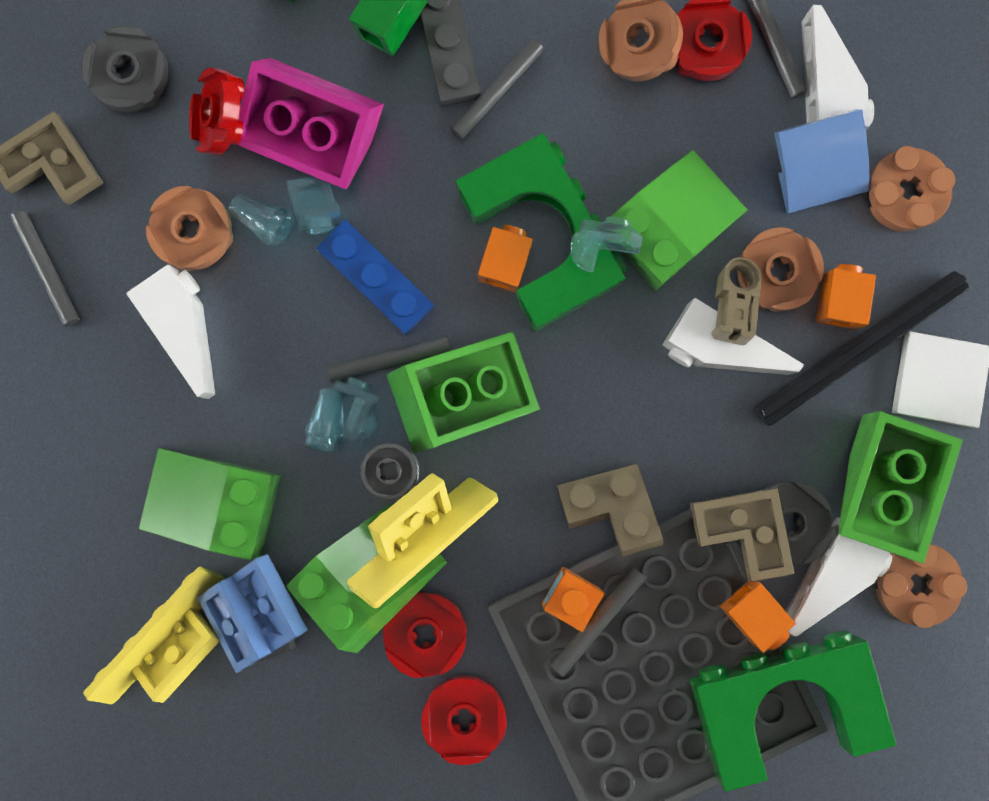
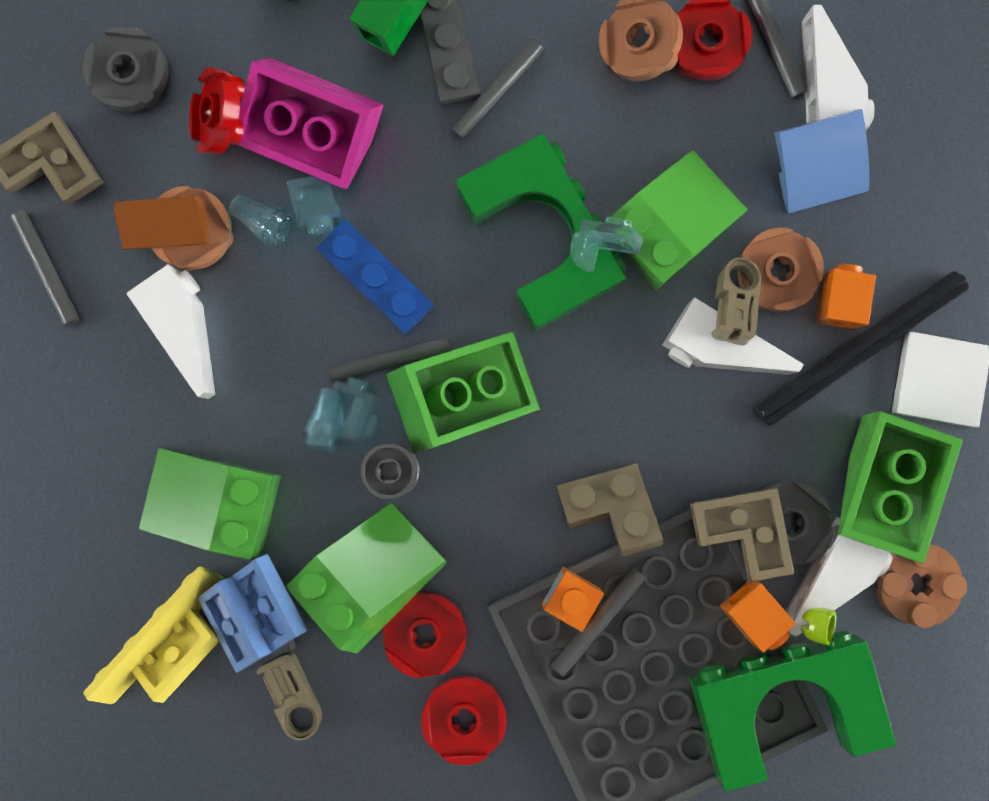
(161, 222): none -> dark orange slope
(290, 690): none -> dark tan piece
(417, 532): light yellow bracket -> none
(505, 258): orange brick -> none
(821, 625): none -> lime hinge
(931, 180): nougat plate -> none

